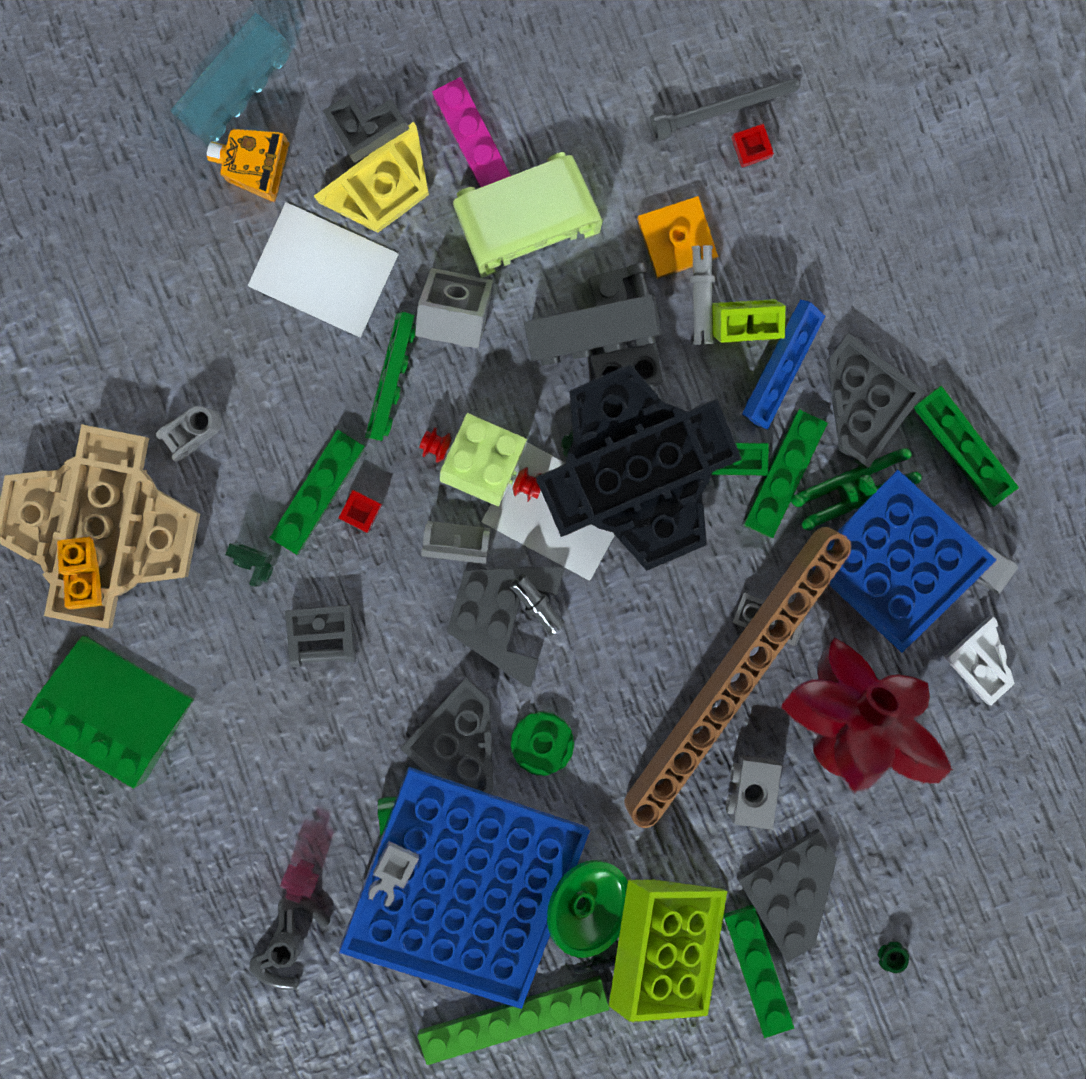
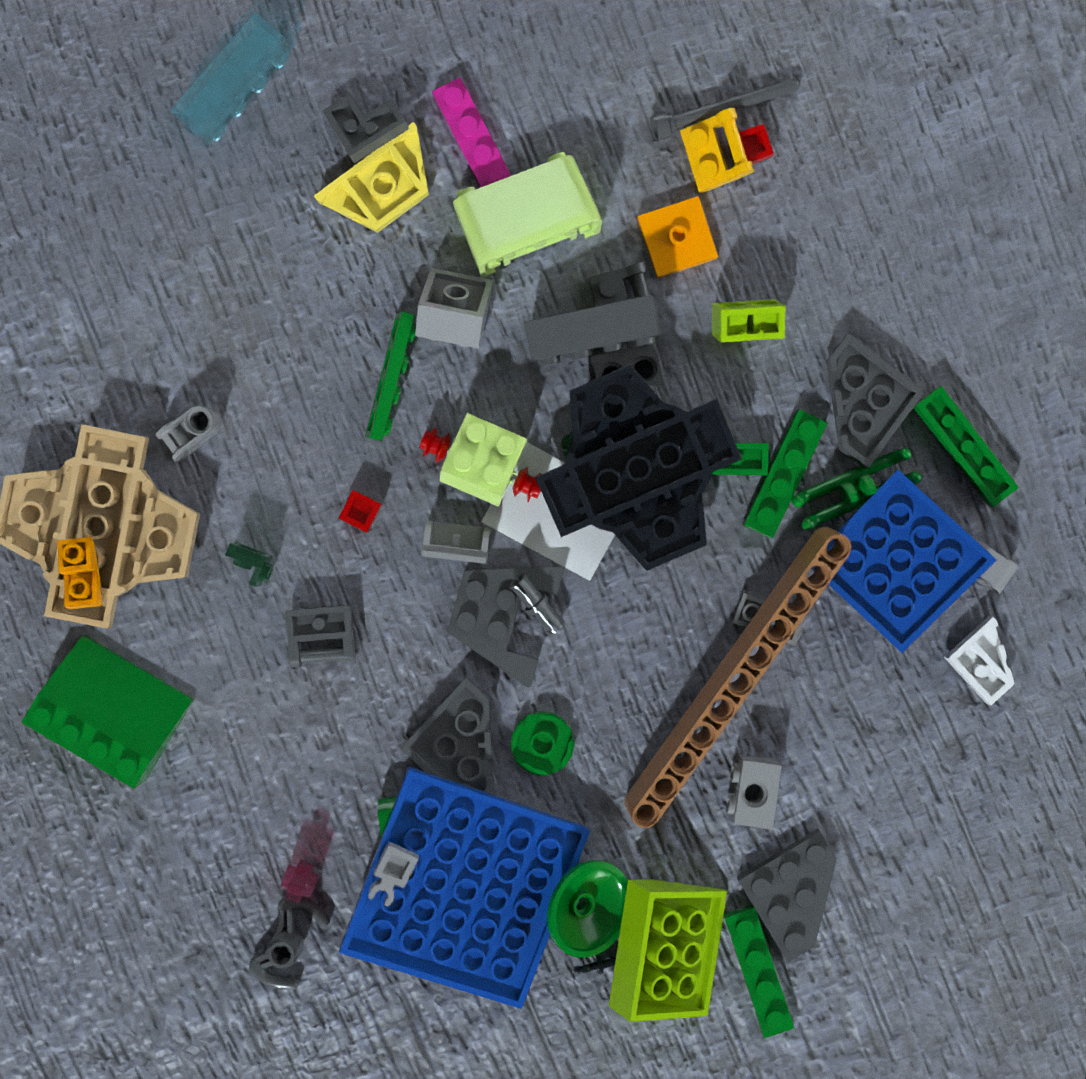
(252, 160): light orange torso -> none
(317, 492): green plate -> none
(323, 269): white sticker -> none
(508, 1022): bright green plate -> none
(702, 294): light grey pin -> none
(706, 152): none -> yellow plate
(783, 364): blue plate -> none
(866, 721): dark red plant -> none
(895, 965): dark green plate -> none

